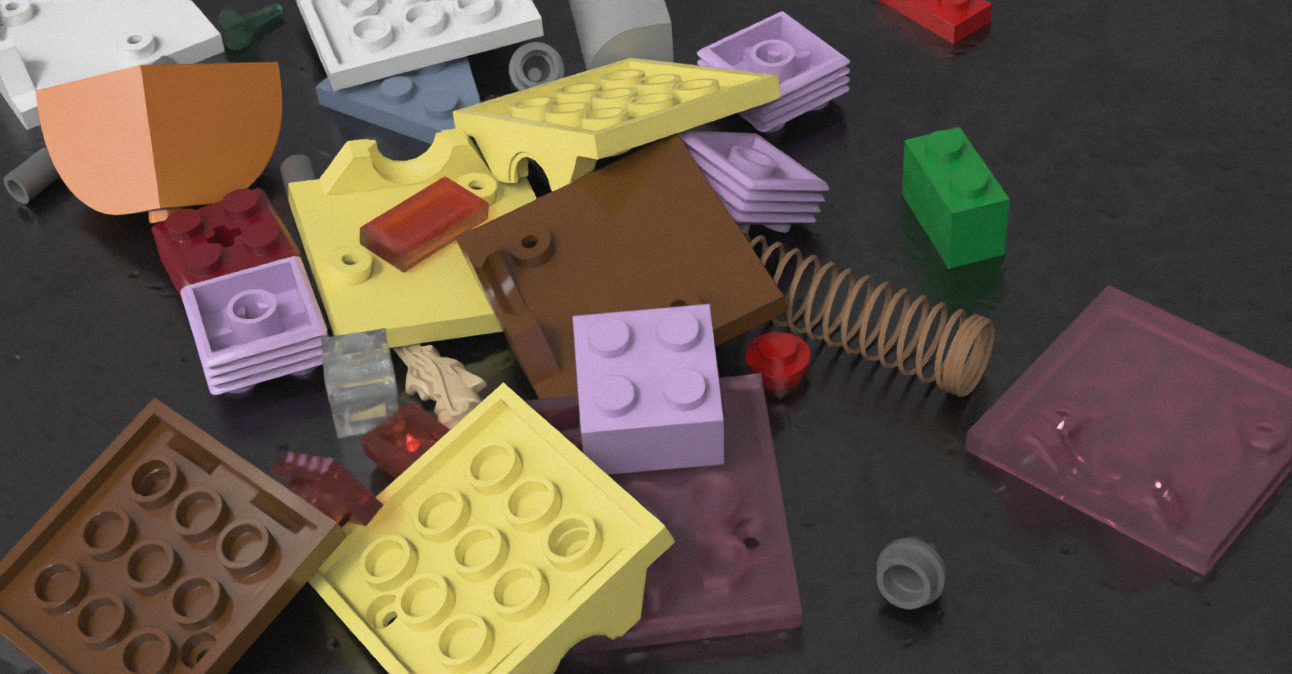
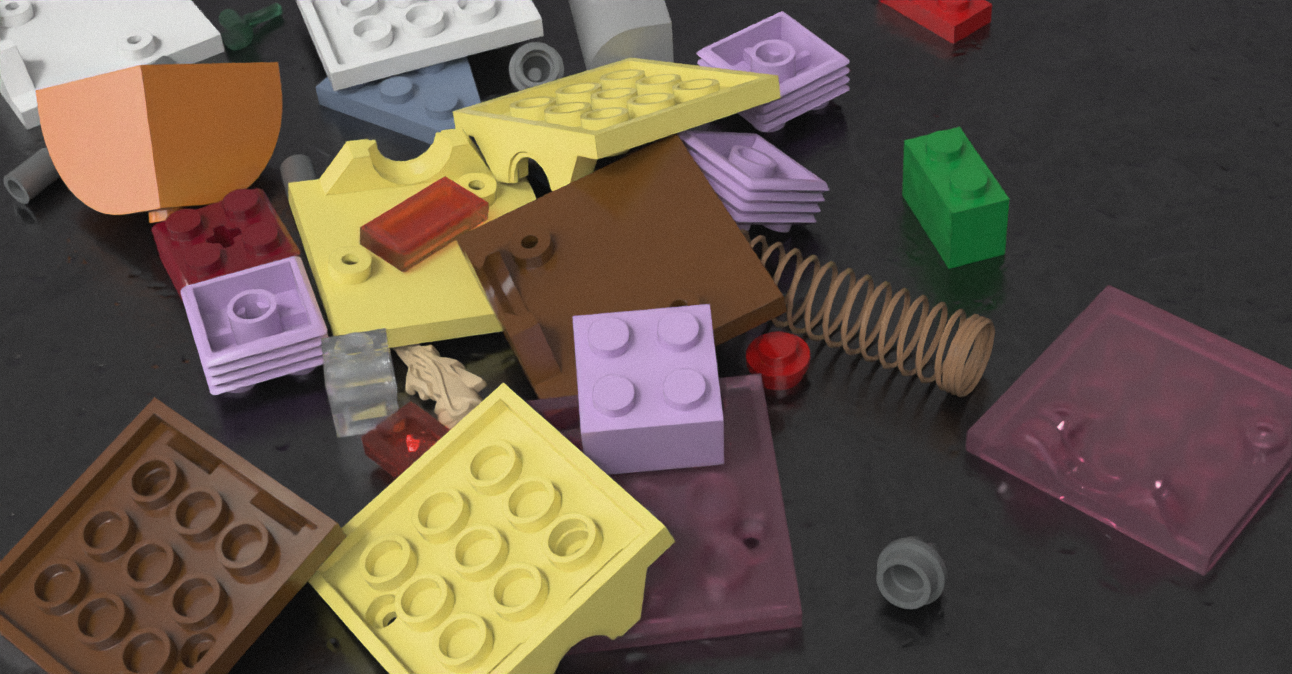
(326, 487): clear red plate -> none

